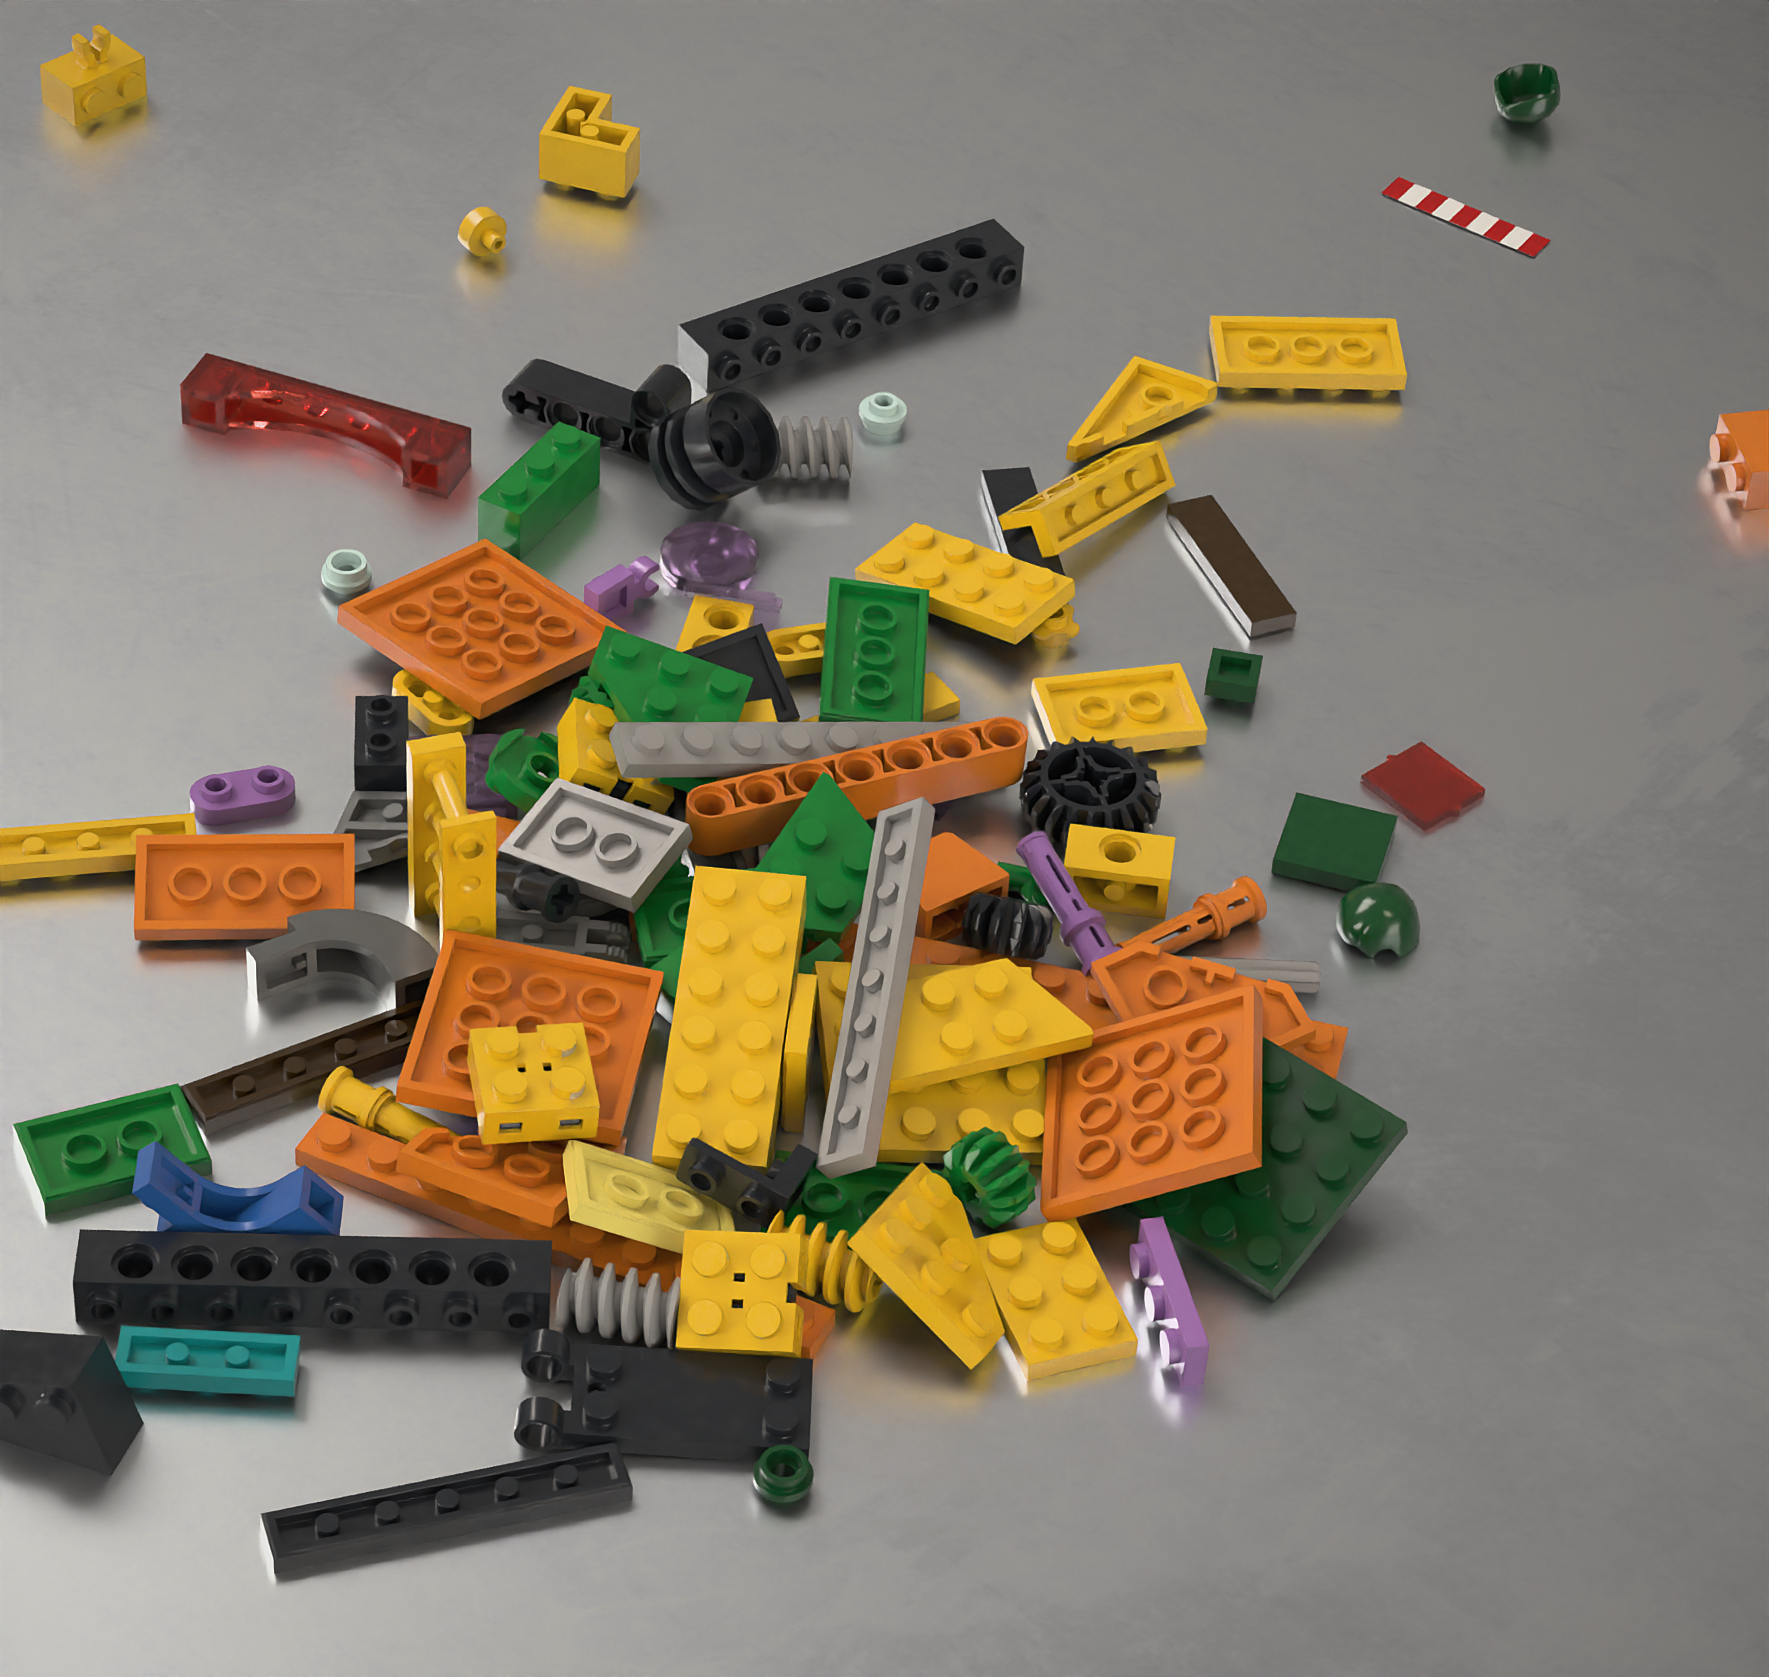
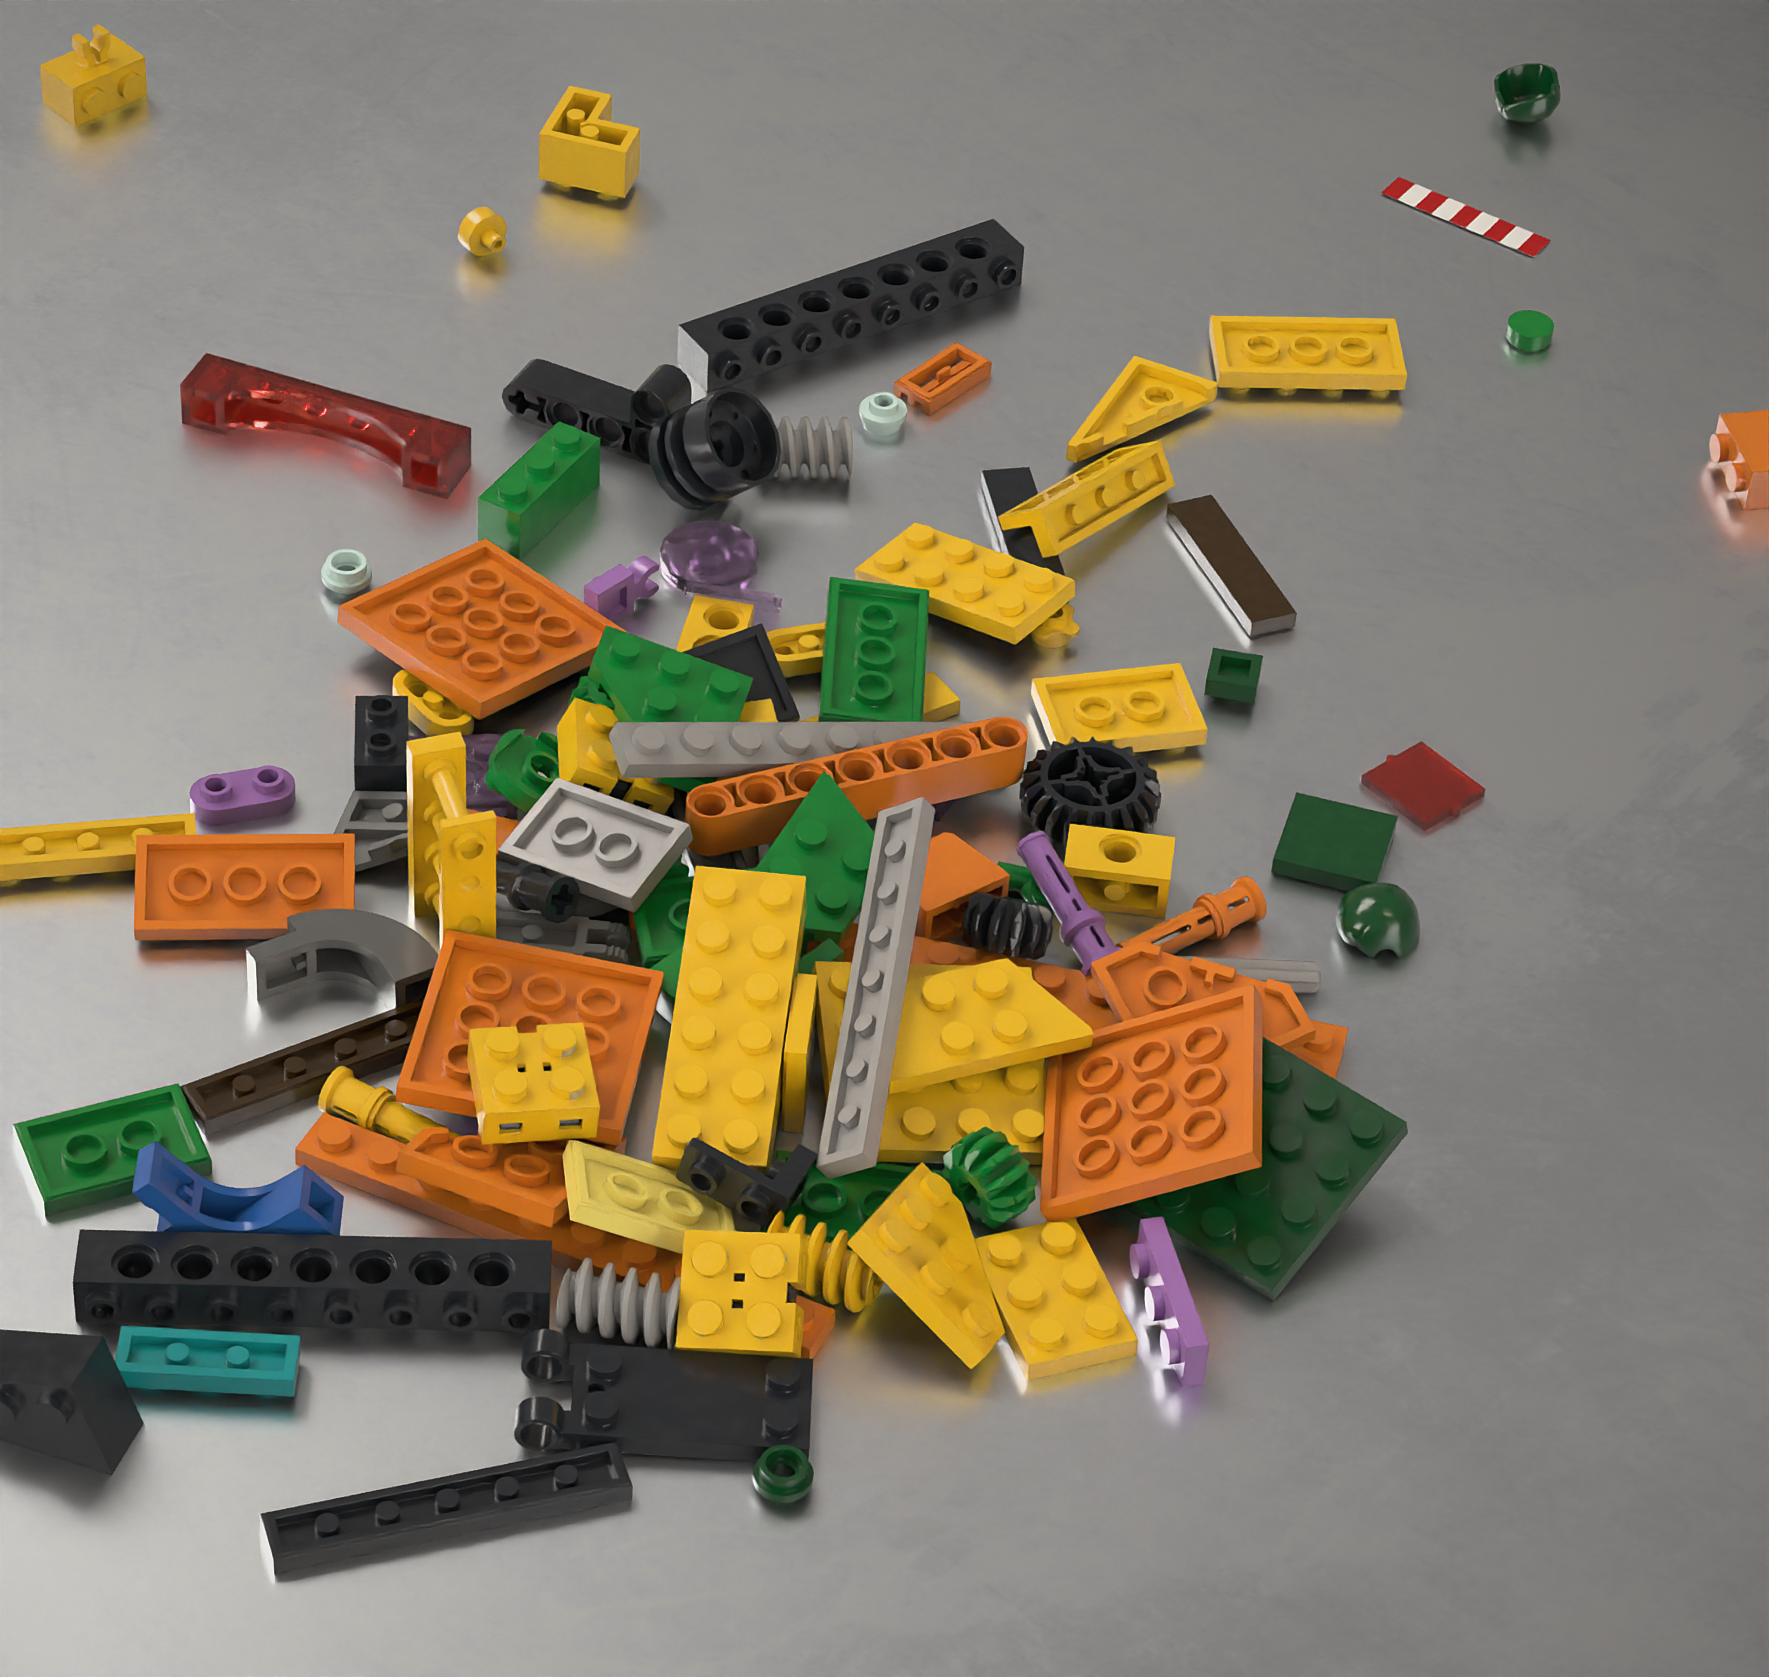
(948, 382): none -> orange tile
(1529, 330): none -> green tile

